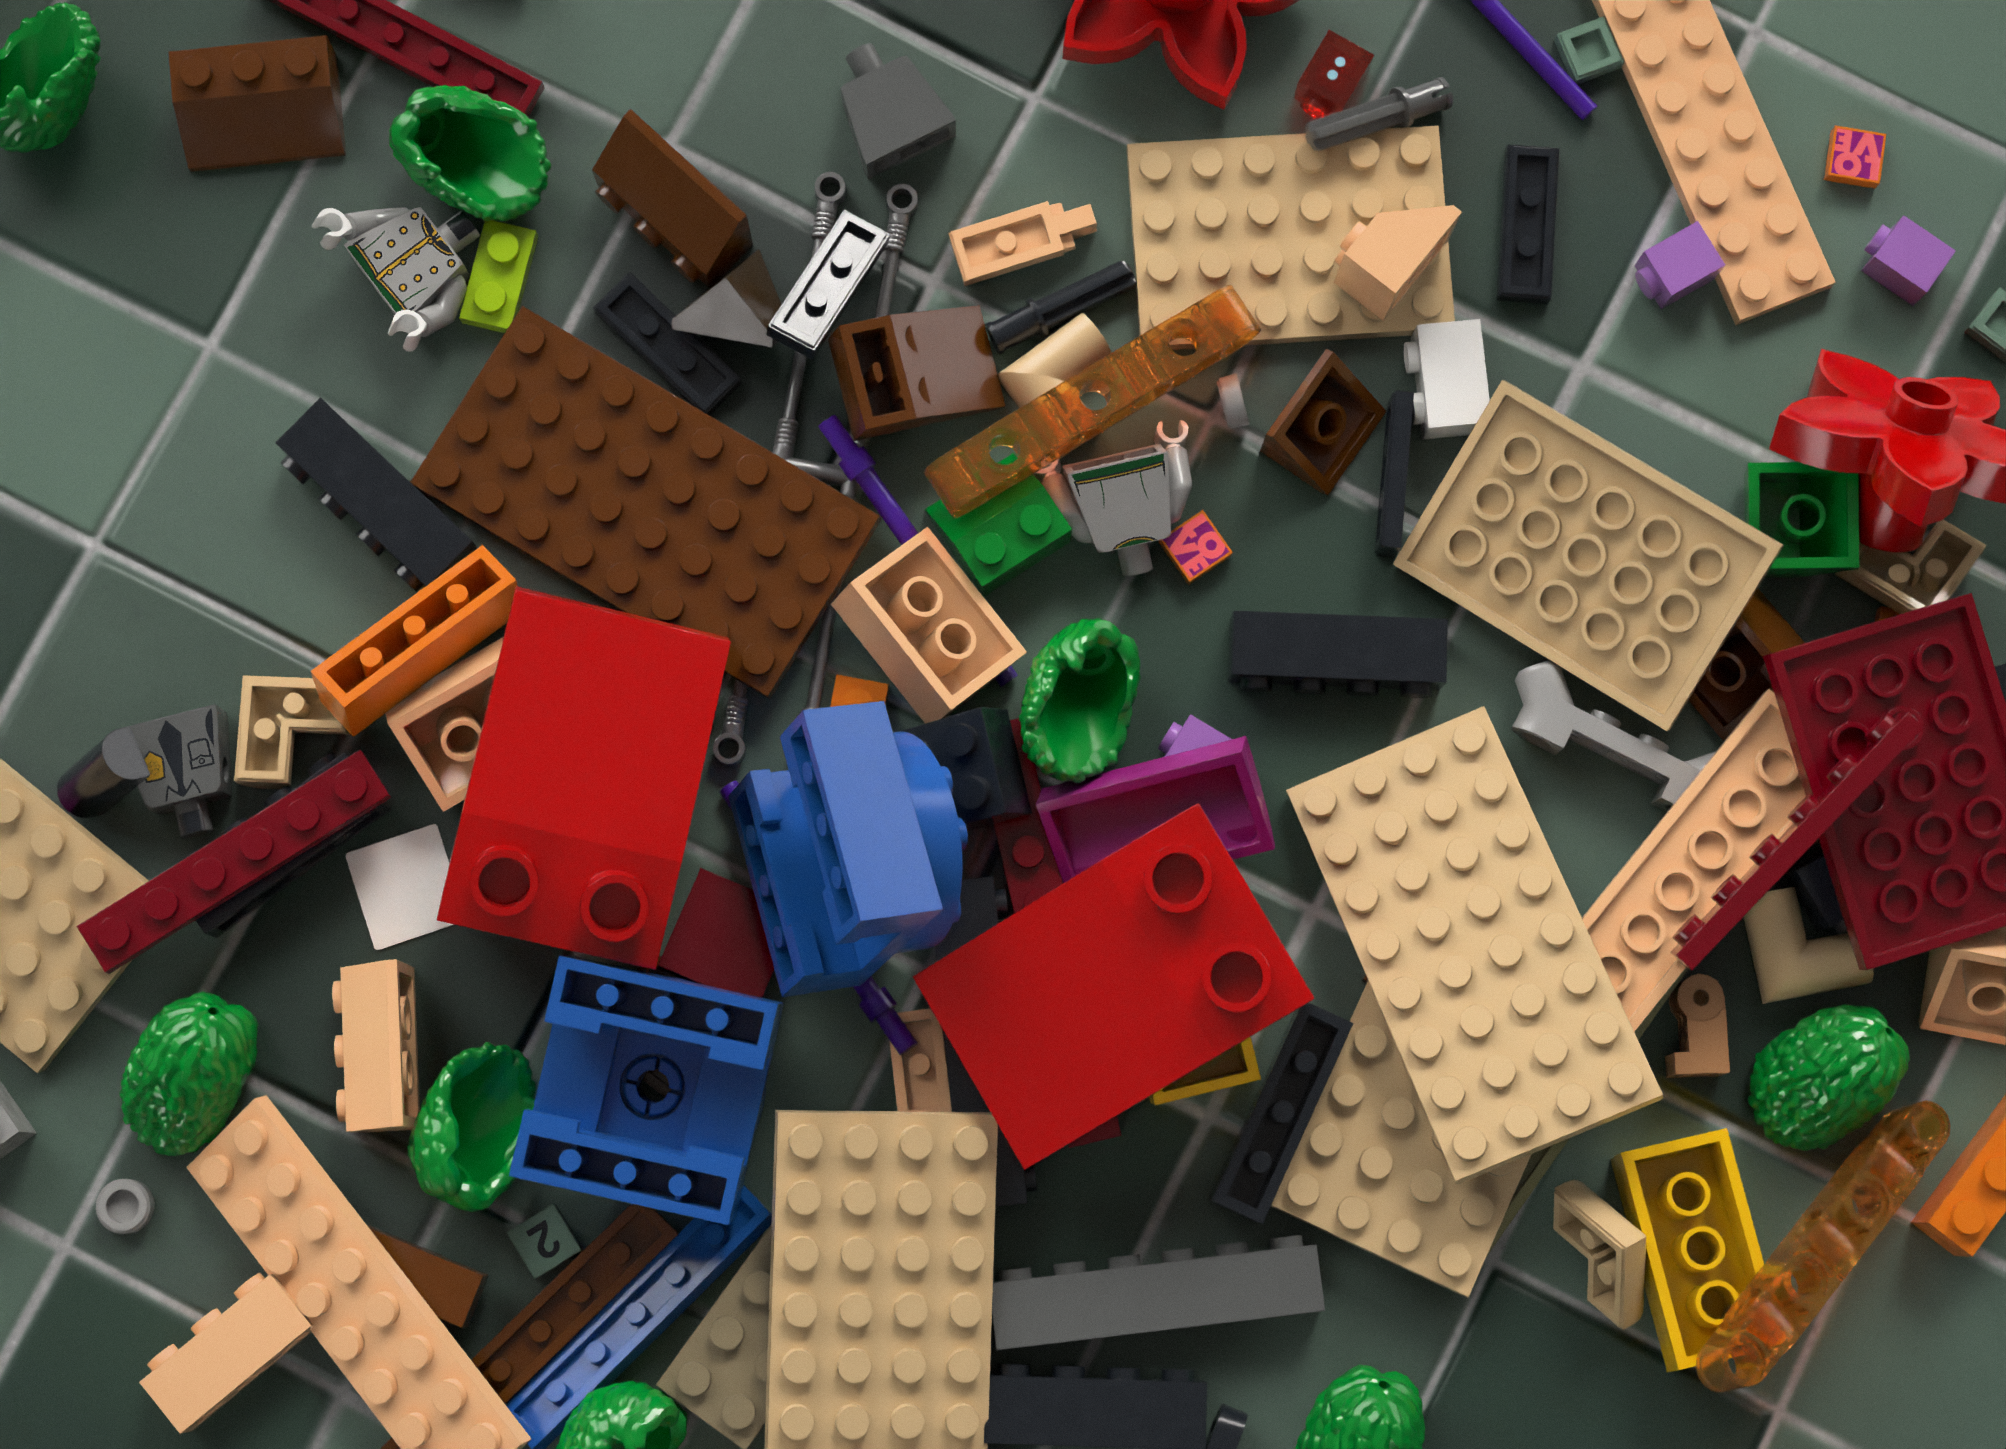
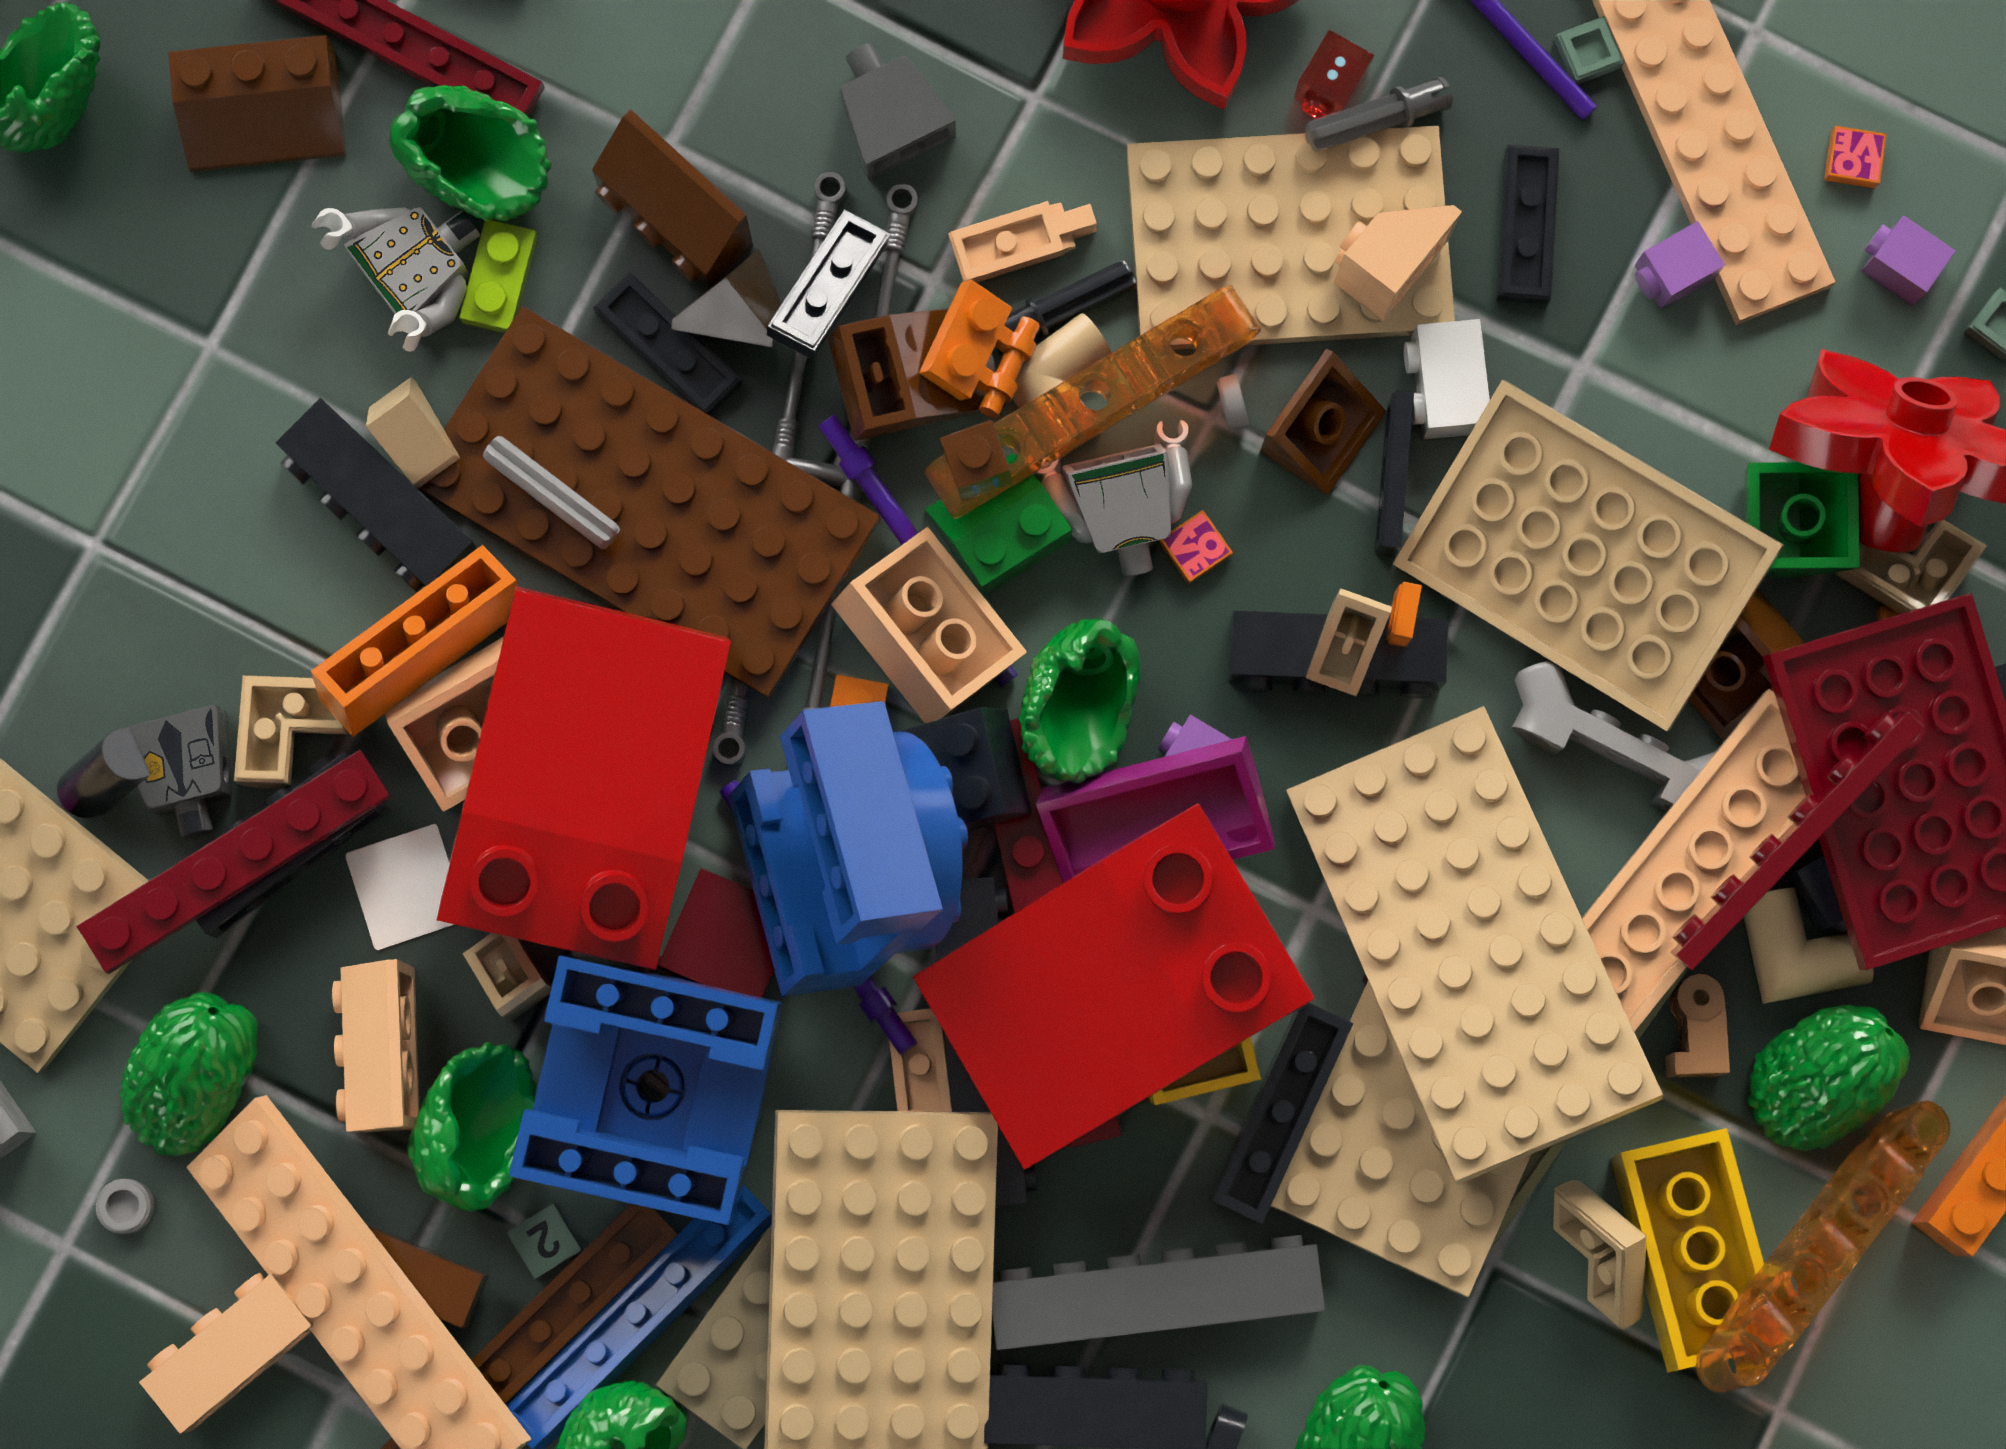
(411, 433): none -> tan slope
(508, 974): none -> tan slope
(551, 492): none -> light grey axle
(966, 342): none -> orange plate
(976, 460): none -> reddish brown brick
(1348, 641): none -> tan slope
(1403, 614): none -> orange tile

